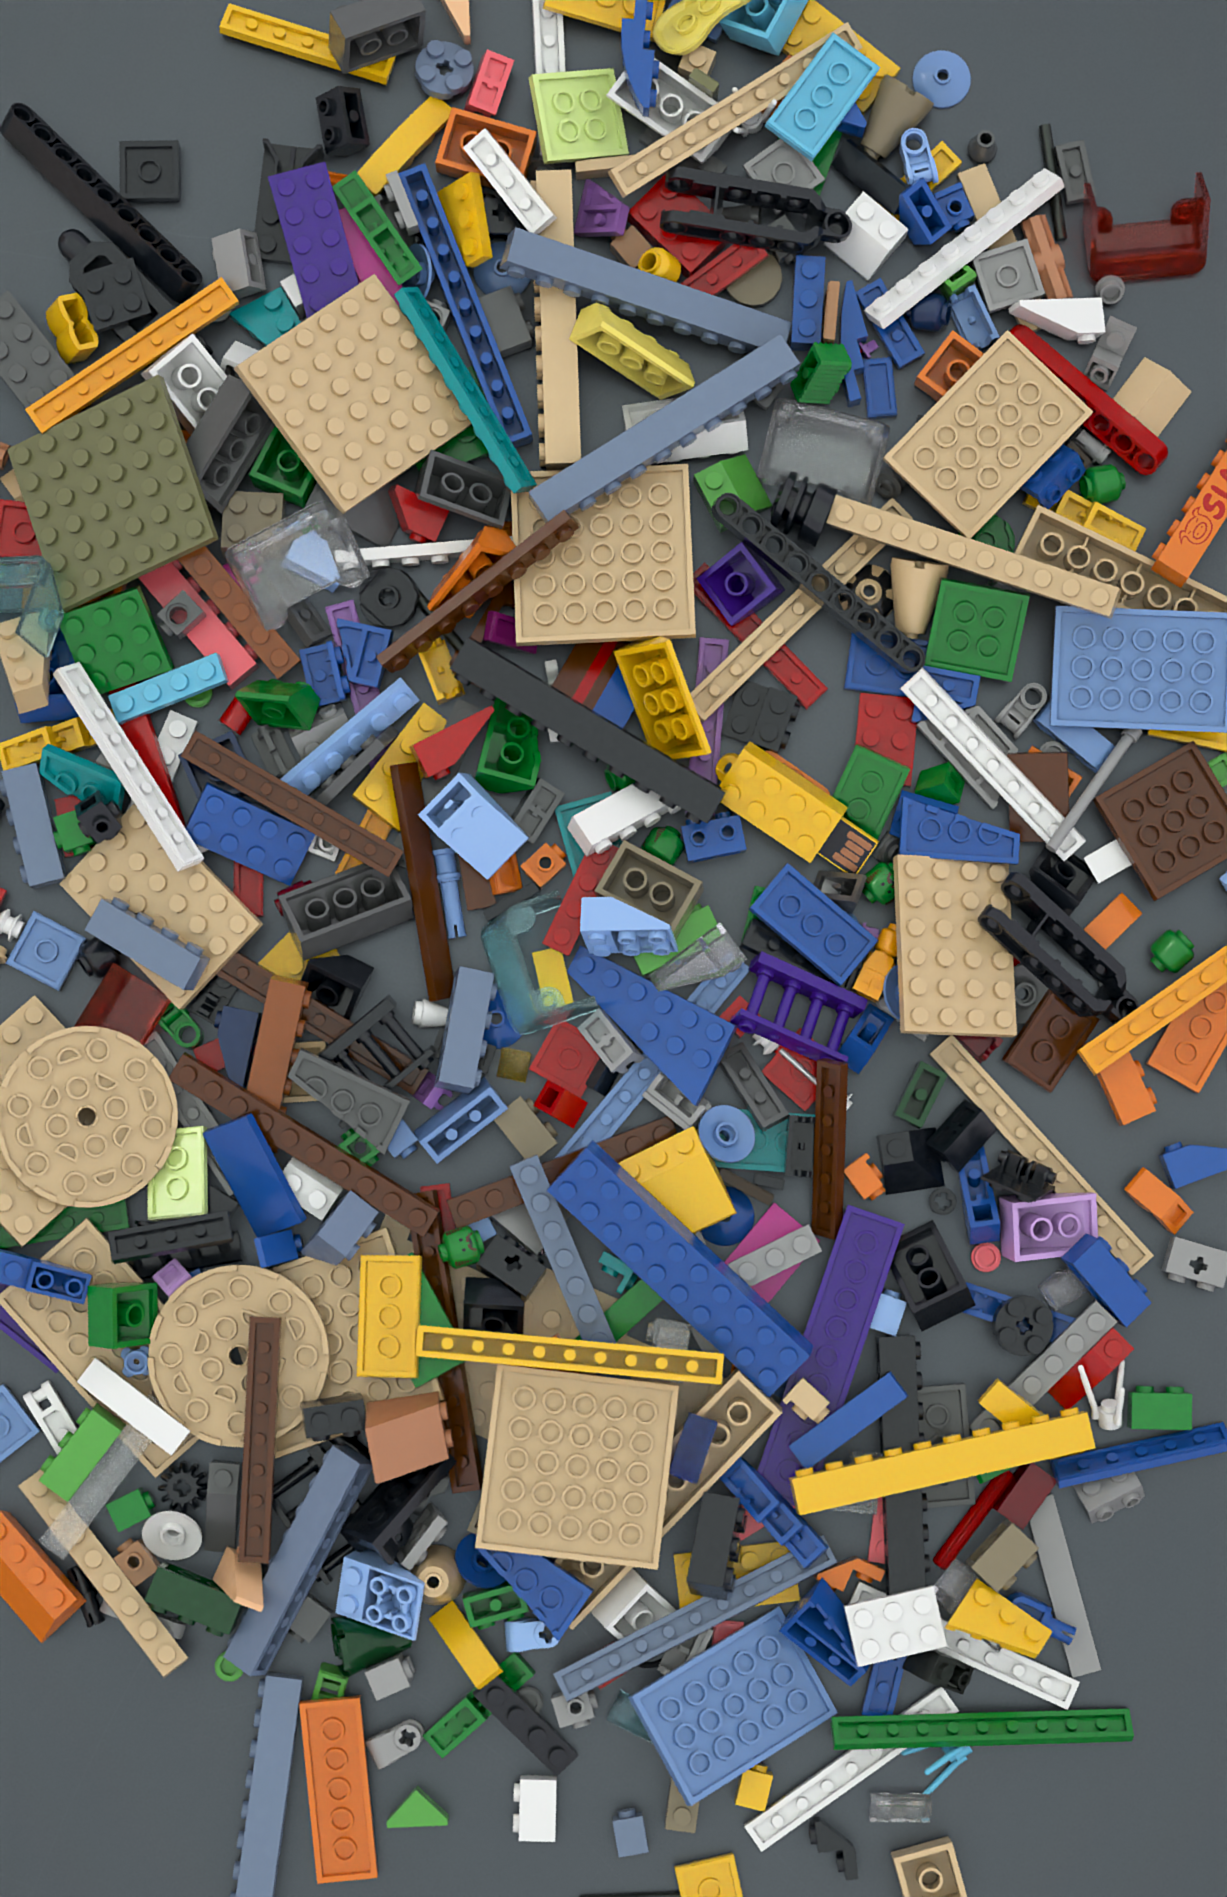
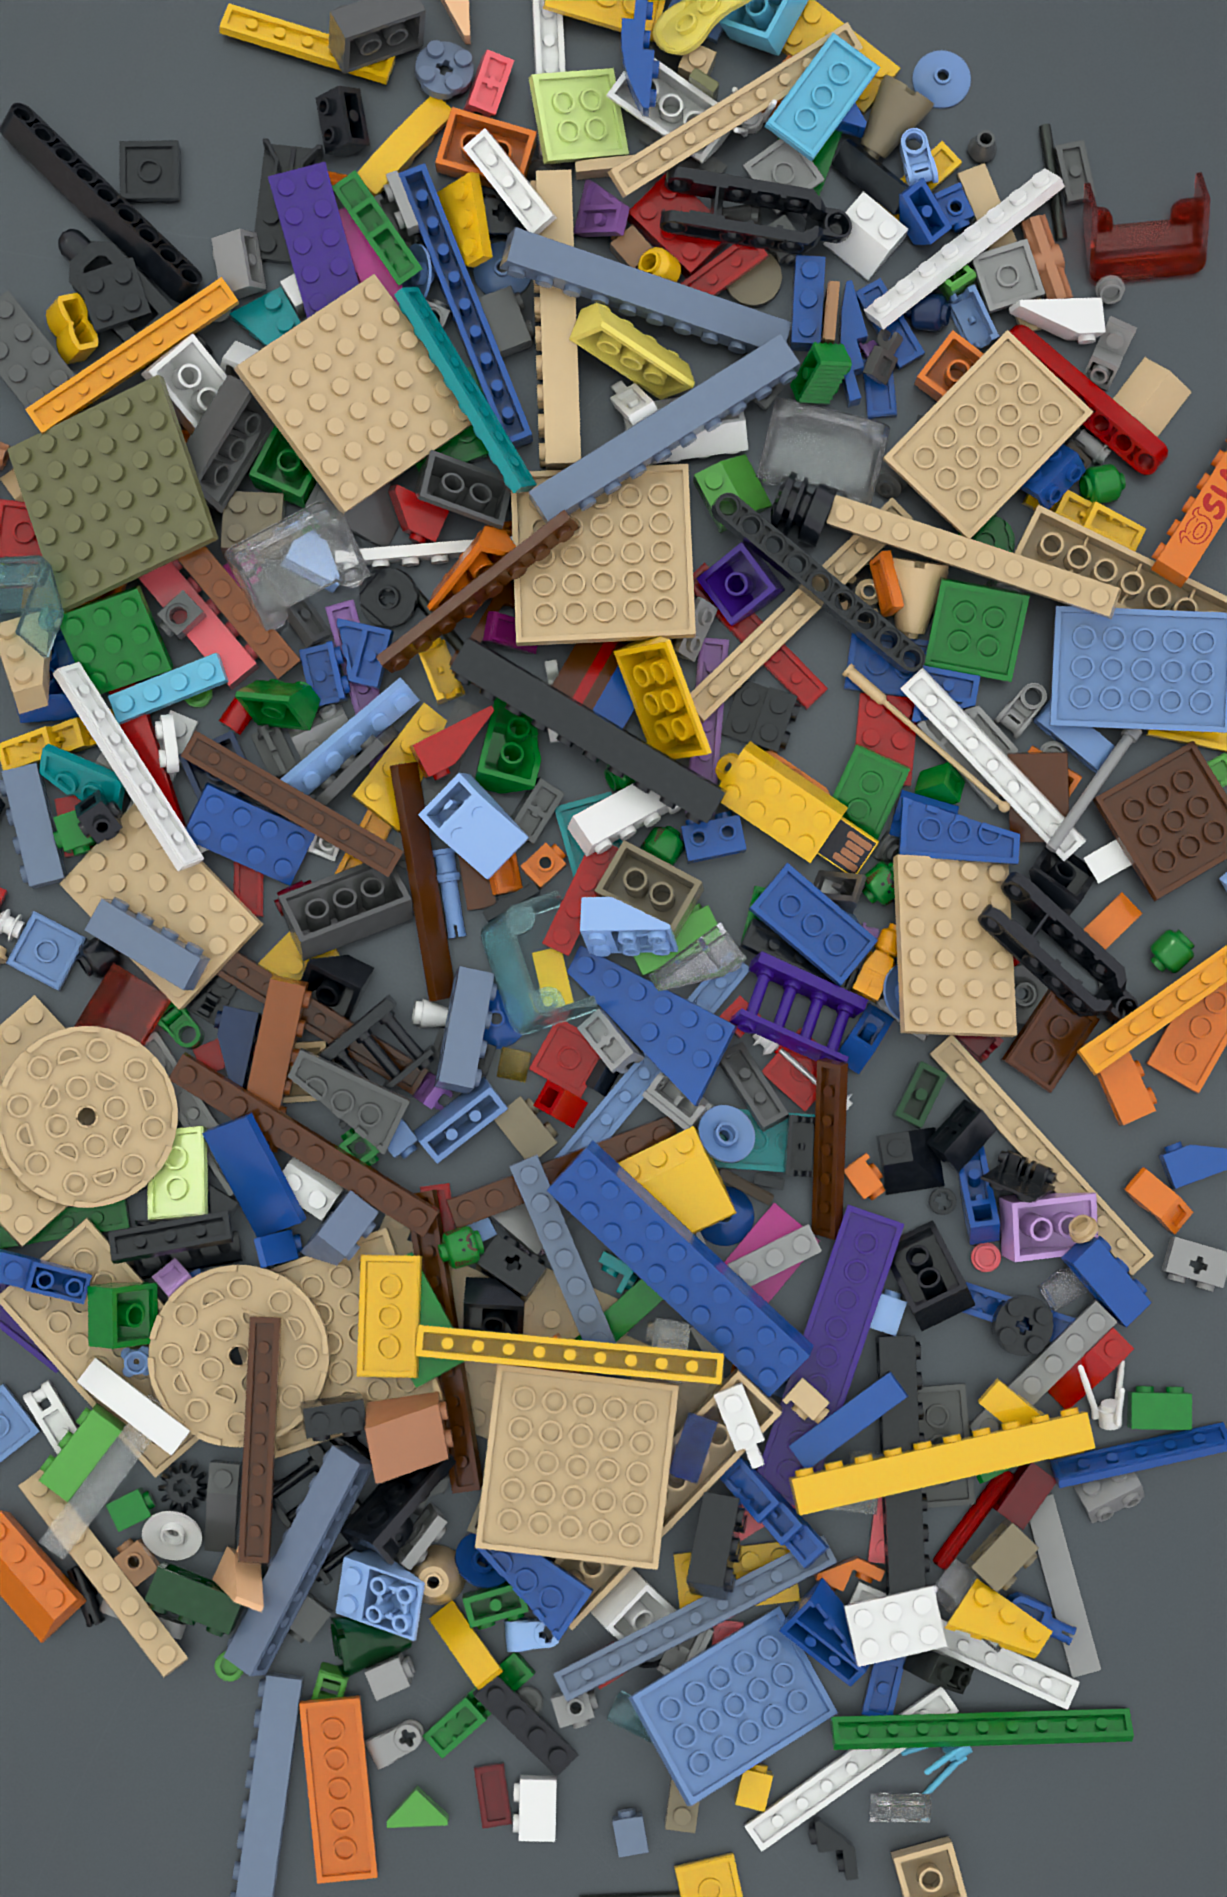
(169, 755): none -> white plate
(493, 1795): none -> dark red tile
(632, 402): none -> white plate
(689, 647): none -> light grey bracket
(741, 1422): none -> white plate
(880, 698): none -> tan piece
(882, 359): none -> dark grey plate
(886, 583): none -> orange tile
(1083, 1229): none -> tan plate

